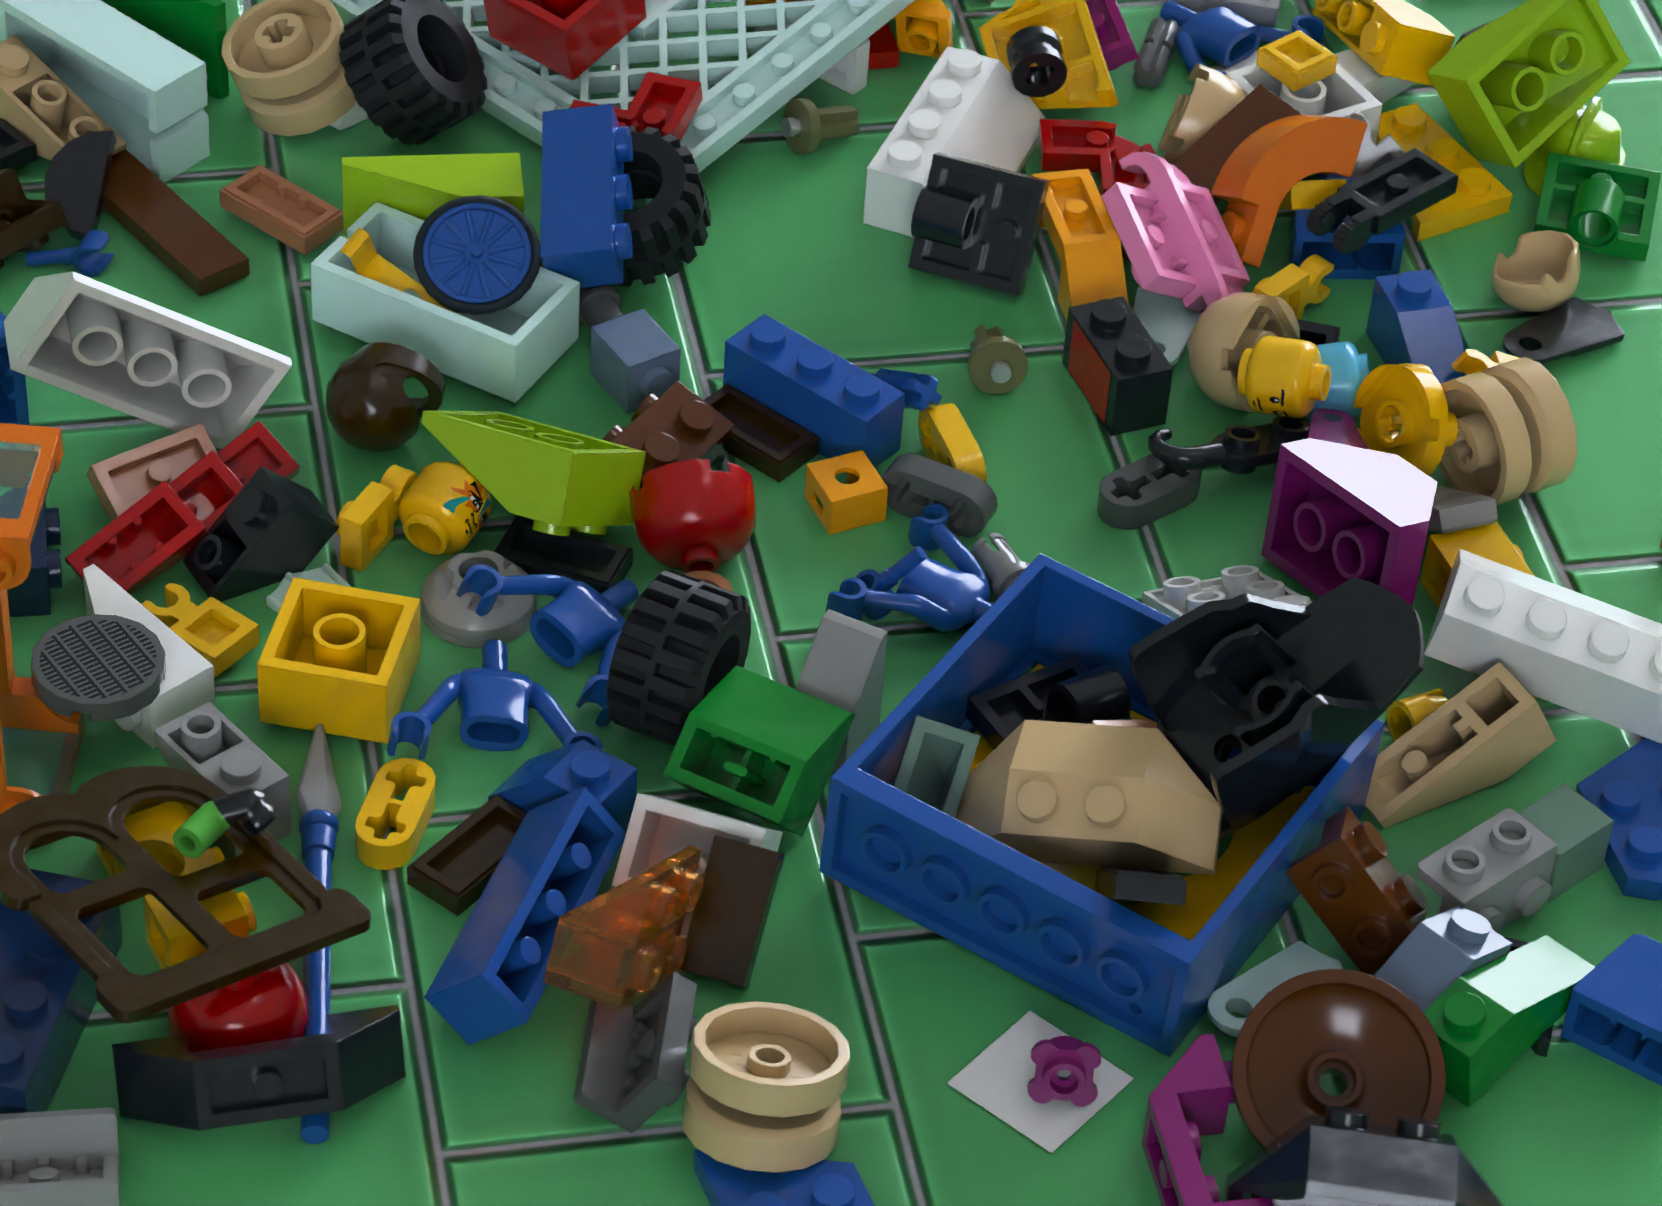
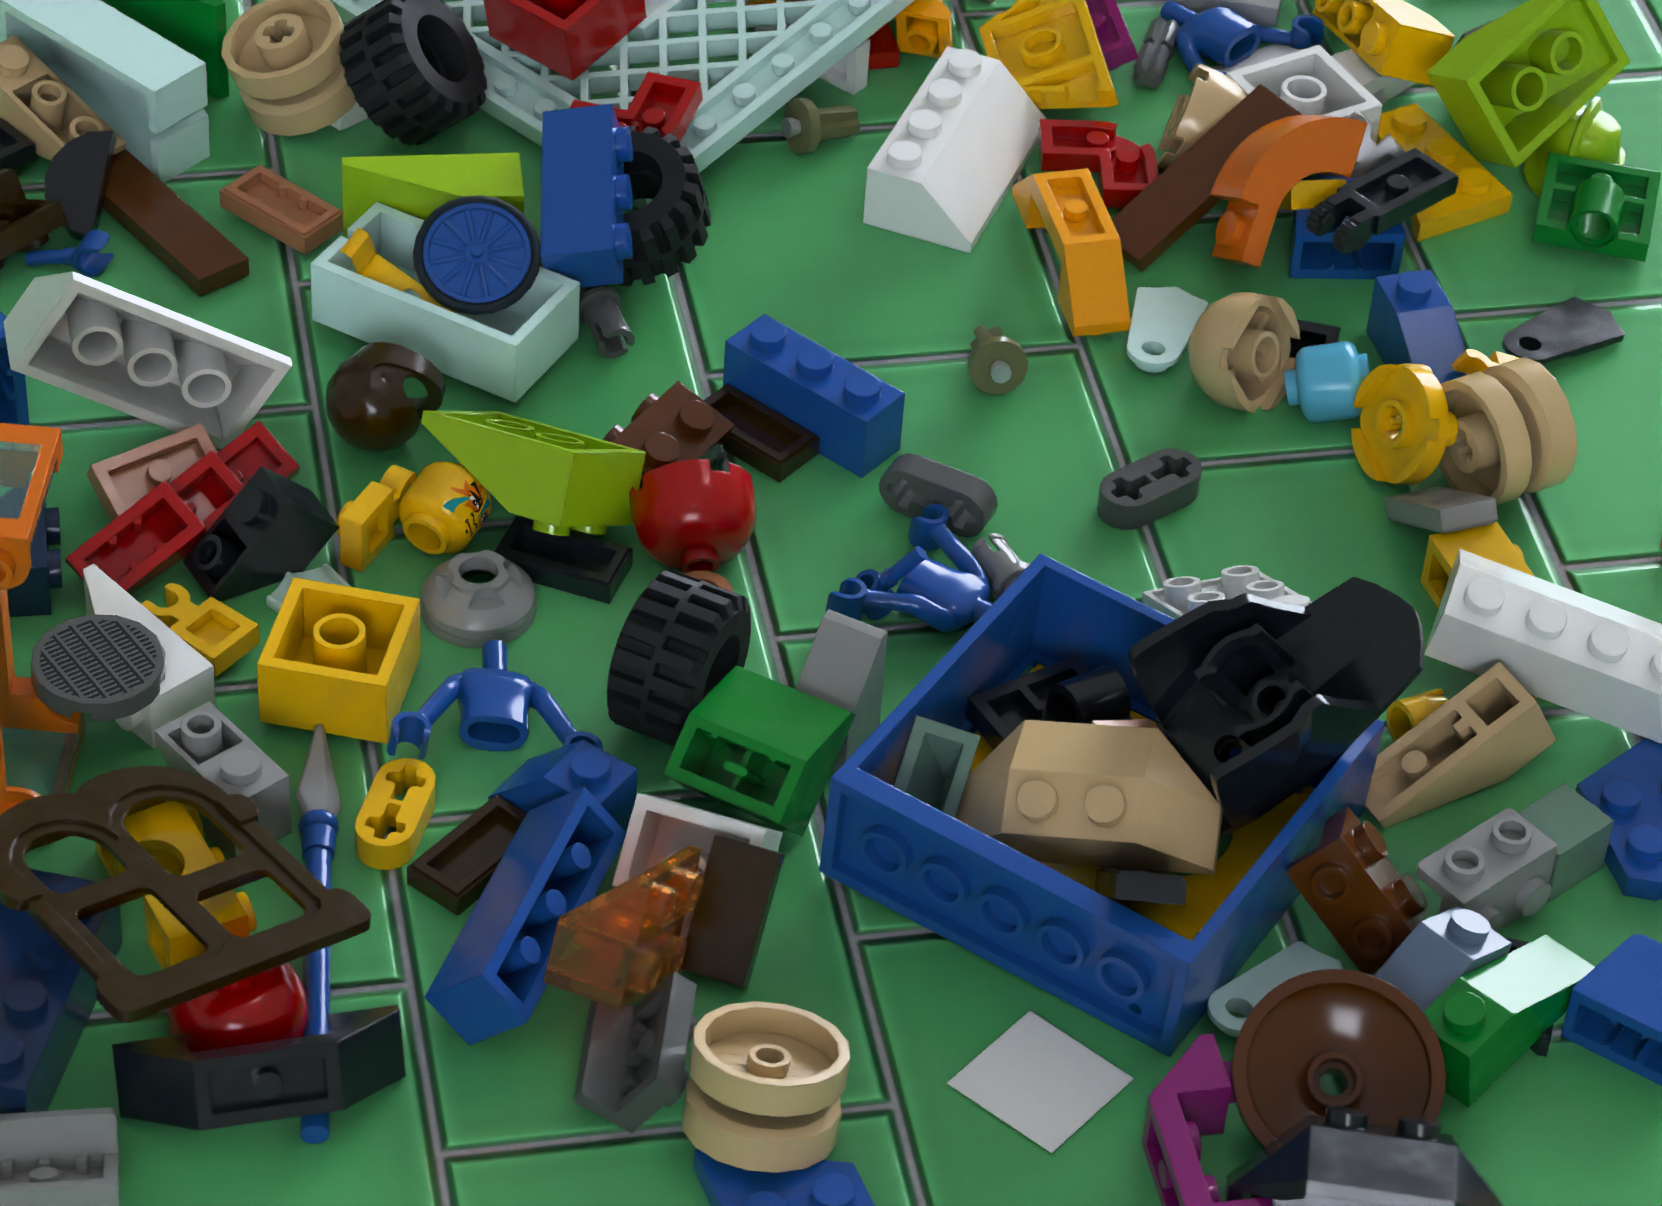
(218, 815): arm -> none
(567, 628): blue piece -> none
(633, 358): sand blue brick -> none
(846, 505): light orange piece -> none
(918, 388): blue axle -> none
(949, 440): yellow beam -> none
(977, 223): black plate -> none
(1041, 47): black wheel -> none
(1064, 1054): magenta plate -> none
(1117, 365): black brick -> none
(1174, 235): bright pink plate -> none
(1283, 376): yellow head -> none
(1296, 60): yellow tile -> none
(1298, 284): yellow plate -> none
(1332, 502): magenta slope -> none
(1539, 272): tan hair -> none

